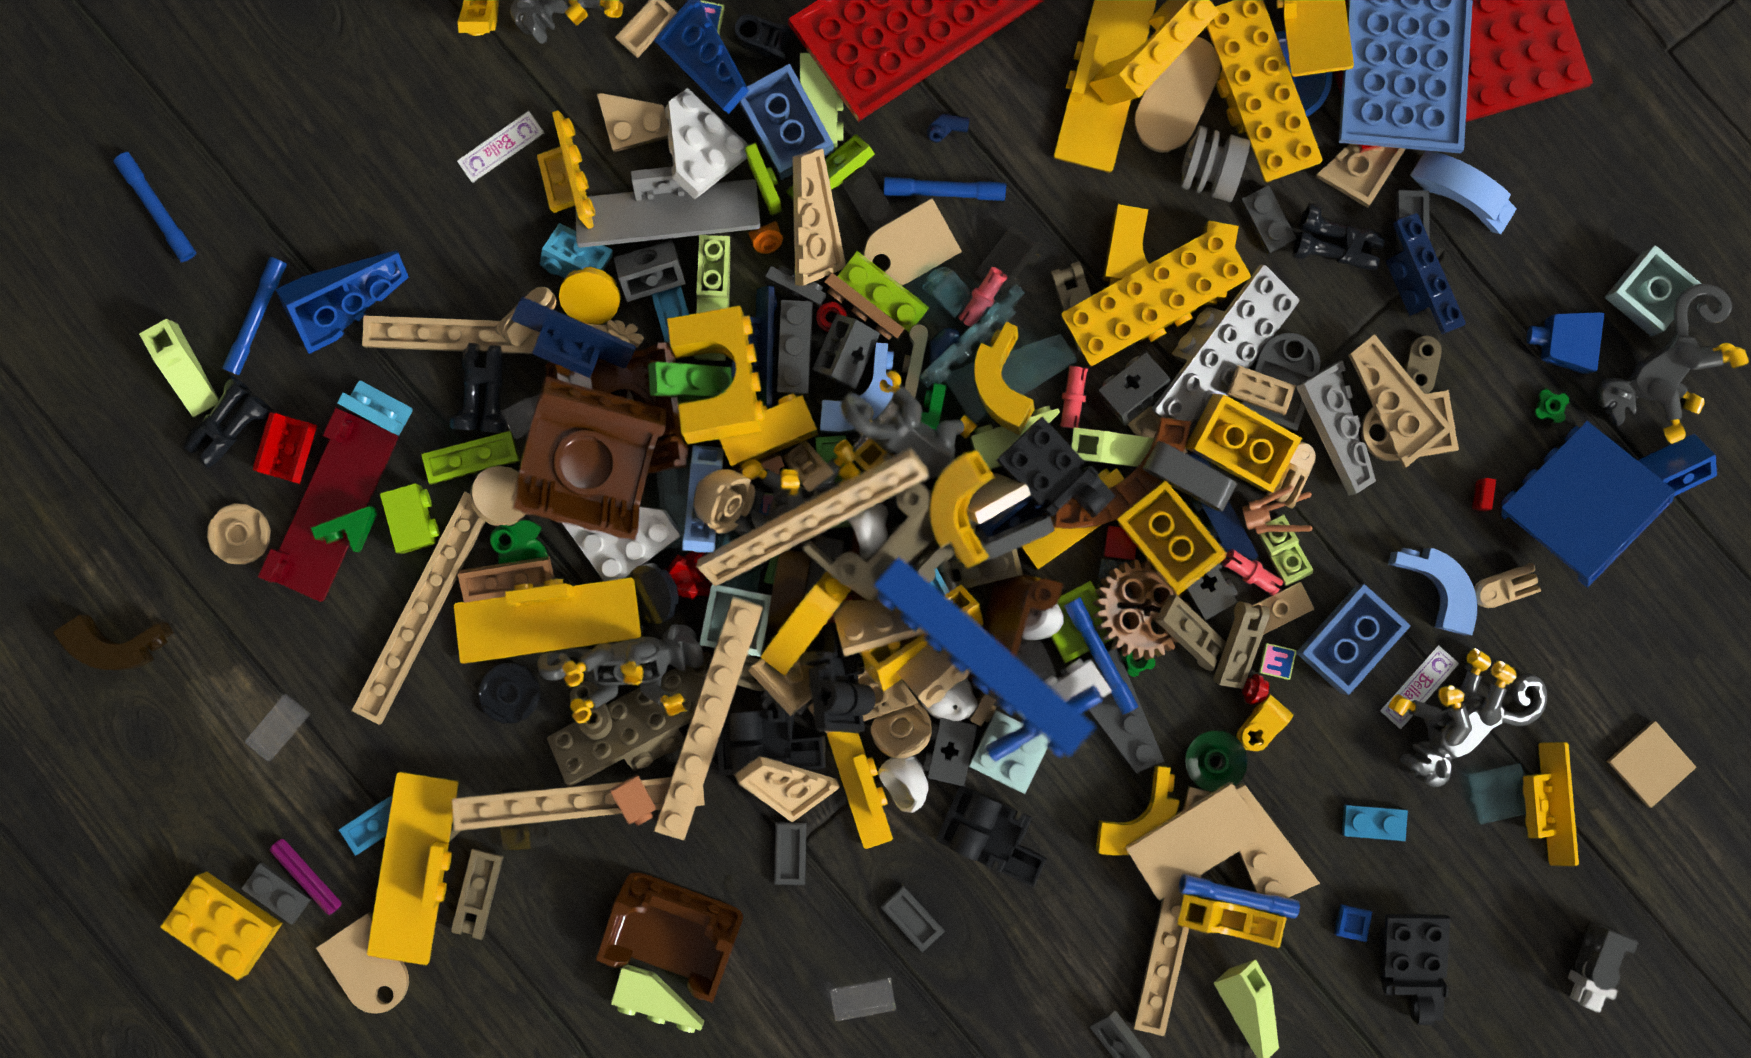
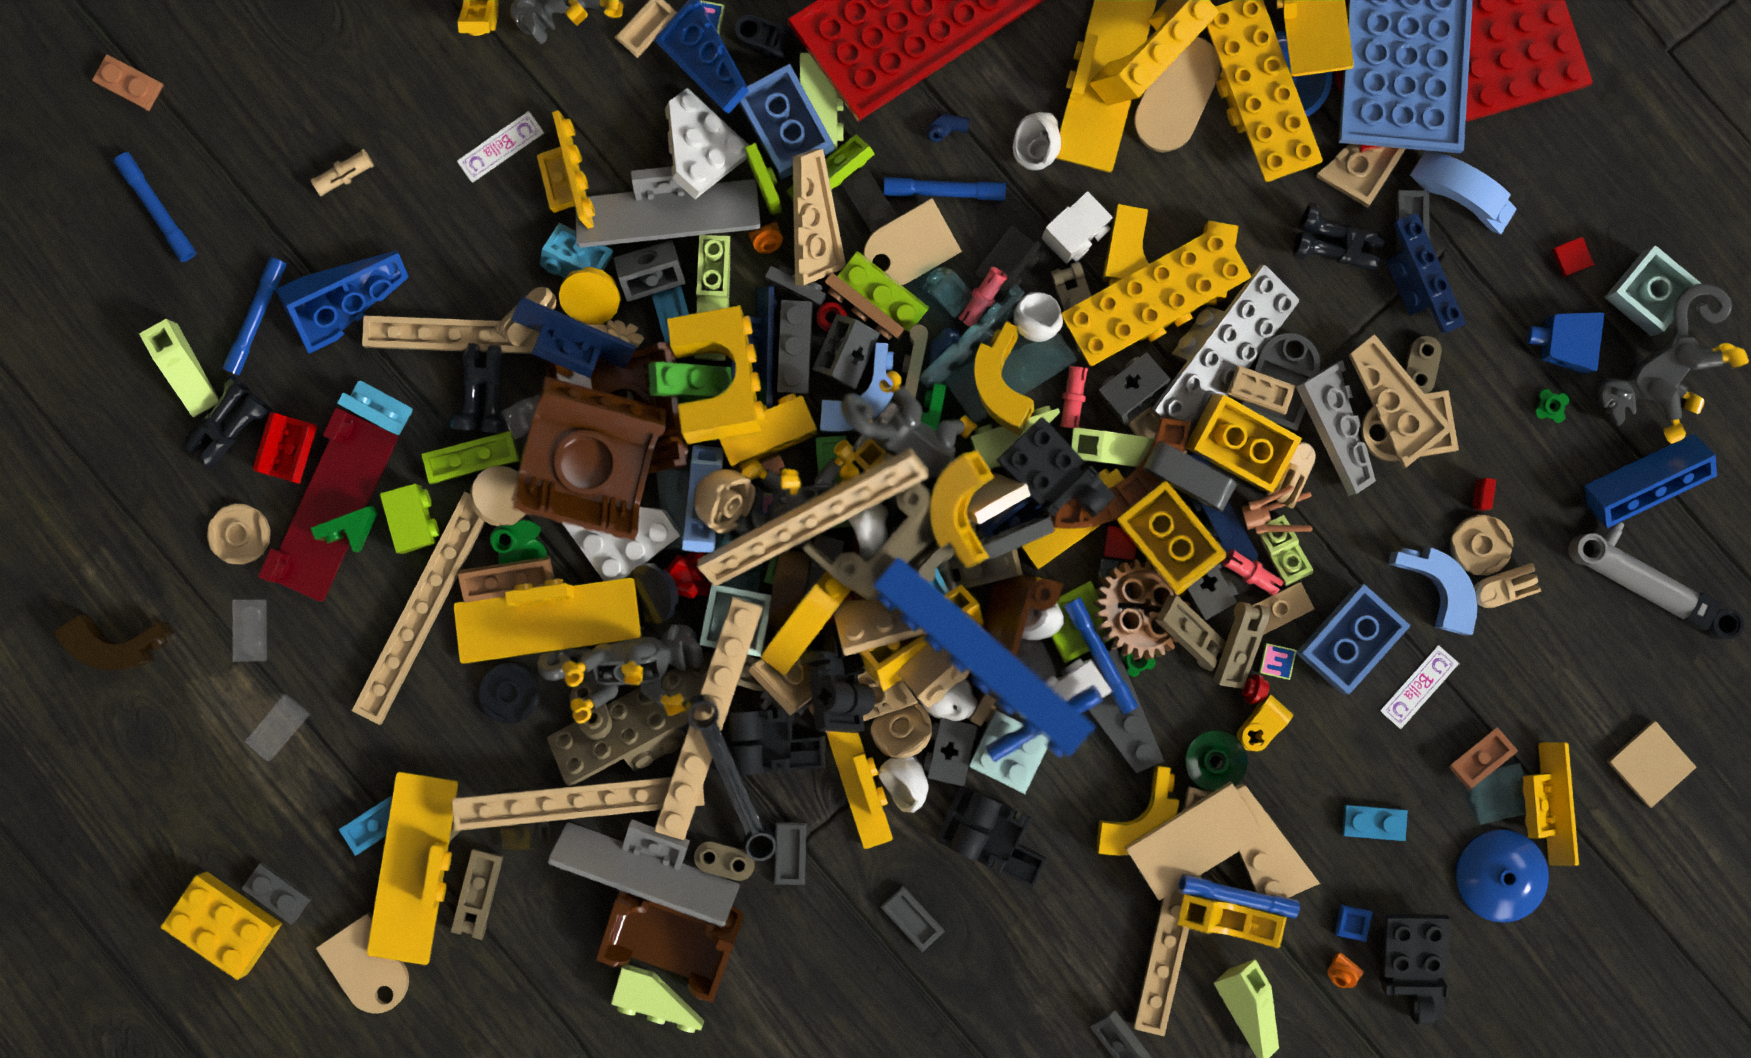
(127, 82): none -> nougat plate
(249, 630): none -> clear plate
(305, 876): magenta axle -> none
(342, 172): none -> tan pin
(632, 121): tan wing -> none
(633, 800): nougat brick -> none
(647, 867): none -> light grey bracket
(724, 859): none -> dark tan plate
(731, 777): none -> black piece
(786, 787): tan wing -> none
(809, 464): tan tile -> none
(863, 999): clear tile -> none
(1037, 141): none -> white hair
(1038, 316): none -> white hair
(1075, 227): none -> white brick
(1215, 164): light grey wheel -> none
(1268, 219): dark grey plate -> none
(1344, 972): none -> orange plate
(1469, 718): dark grey animal -> none
(1481, 545): none -> tan tile
(1482, 873): none -> blue dish
(1483, 758): none -> nougat plate
(1572, 257): none -> red tile
(1588, 501): blue panel -> none
(1599, 965): dark grey hips -> none
(1692, 608): none -> light grey piece

